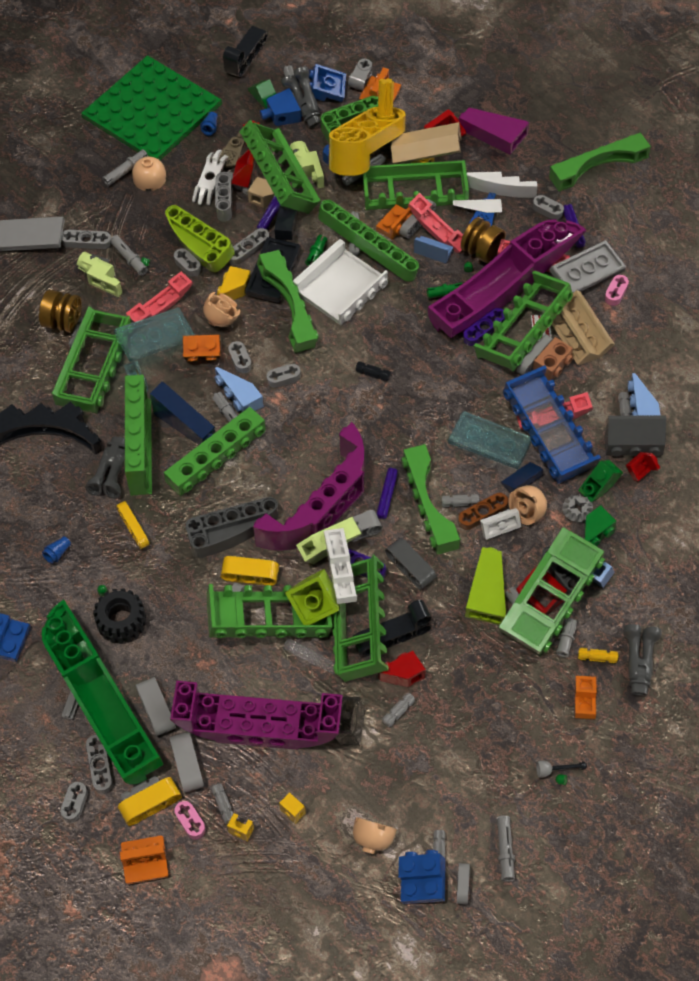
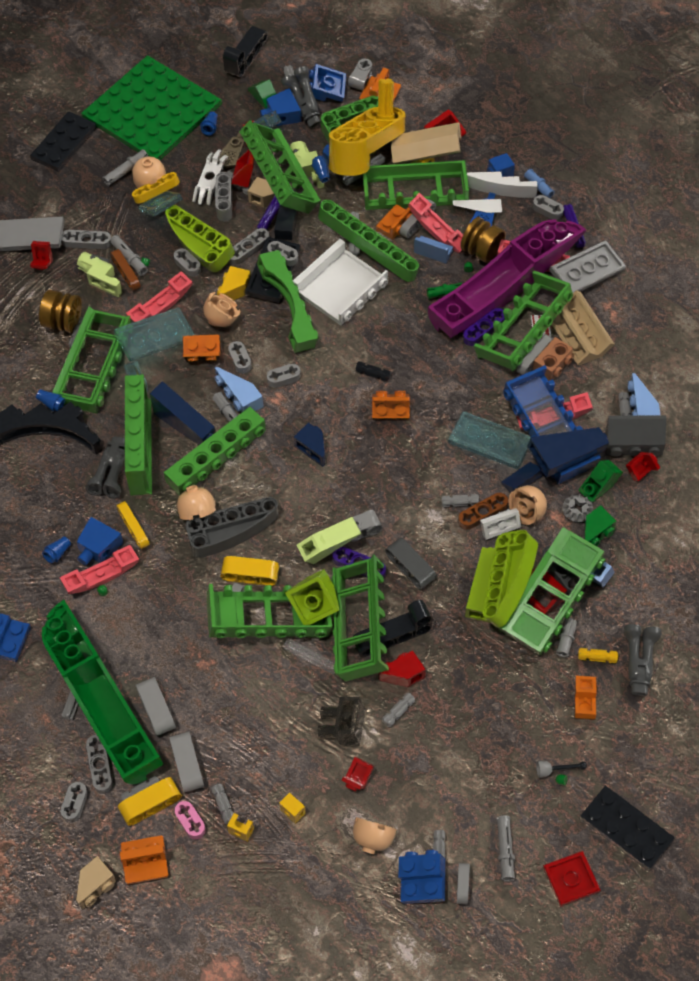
(41, 255): none -> red bracket
(51, 400): none -> blue cone
(63, 141): none -> black plate
(93, 881): none -> tan slope
(97, 542): none -> blue torso
(100, 573): none -> coral slope
(116, 602): black tyre -> none
(125, 269): none -> dark orange beam
(160, 203): none -> clear light blue tile
(162, 185): none -> yellow beam
(195, 502): none -> light nougat cylinder
(256, 720): magenta slope -> none
(269, 120): none -> clear light blue piece
(285, 251): none -> light grey beam
(311, 443): none -> dark blue slope
(316, 250): green pin -> none
(320, 166): none -> blue cone
(324, 505): magenta slope -> none
(340, 566): white slope -> none
(358, 774): none -> red bracket
(387, 493): dark purple axle -> none
(390, 405): none -> orange bracket
(442, 531): bright green arch -> none
(494, 129): magenta slope -> none
(502, 164): none -> blue brick
(508, 575): none -> lime beam
(542, 187): none -> medium blue pin
(566, 449): none -> dark blue slope
(571, 878): none -> red tile
(620, 291): bright pink beam -> none
(627, 828): none -> black plate
(629, 150): bright green arch -> none

